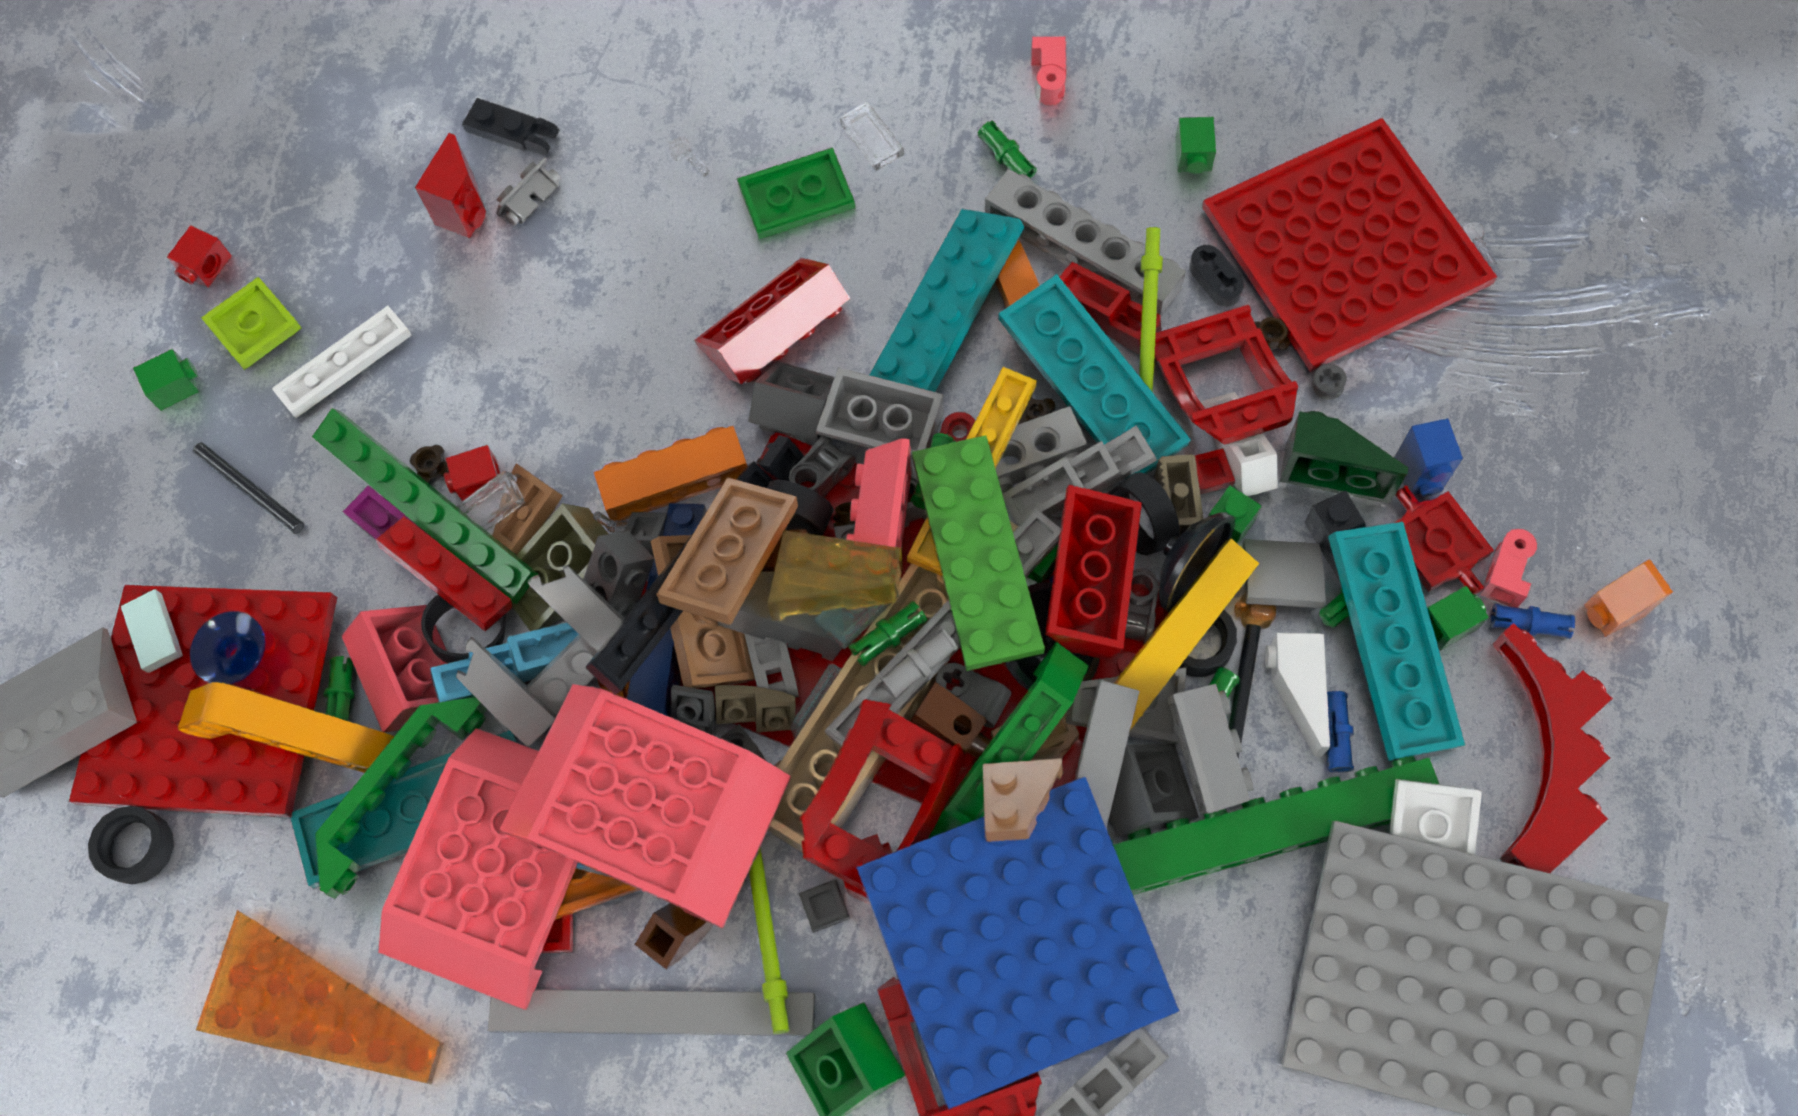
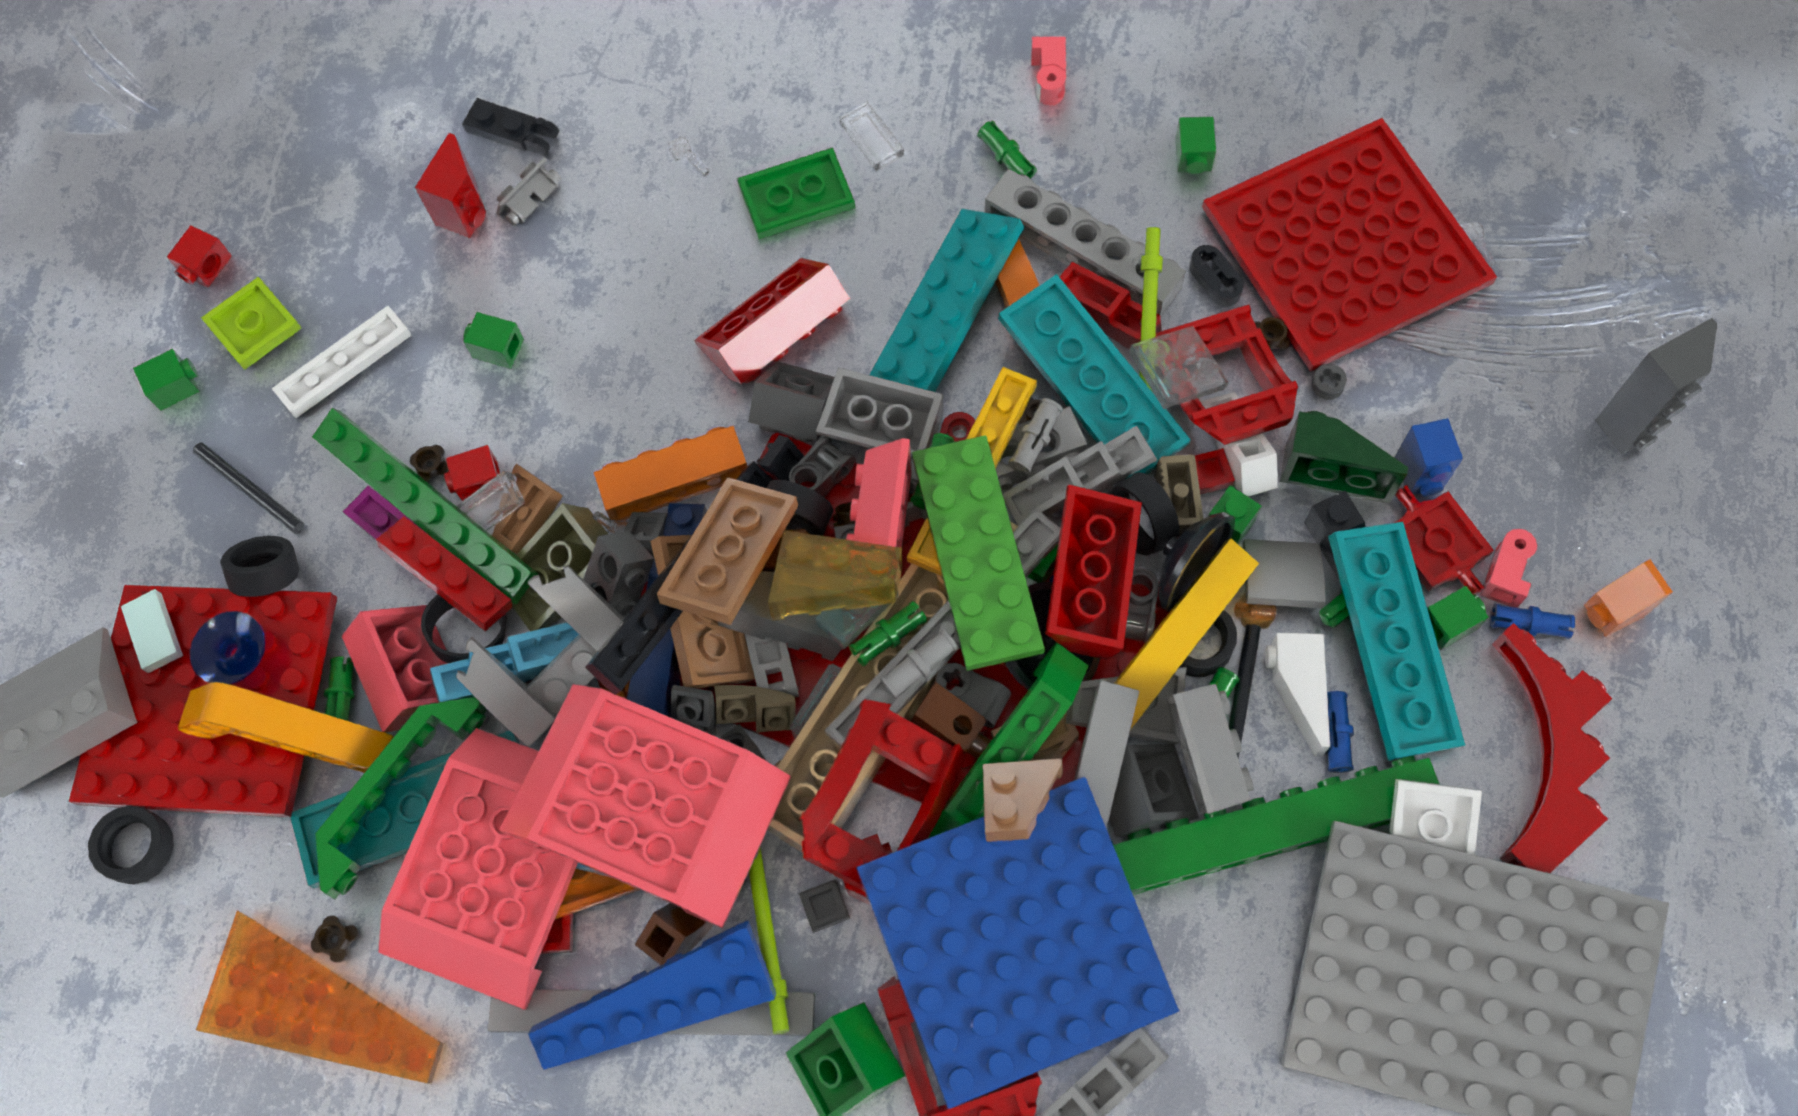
(260, 566): none -> black tyre
(322, 939): none -> dark brown plate
(493, 340): none -> green brick
(688, 989): none -> blue wing
(1035, 435): none -> light grey pin
(1178, 367): none -> clear tile
(1659, 389): none -> dark grey slope

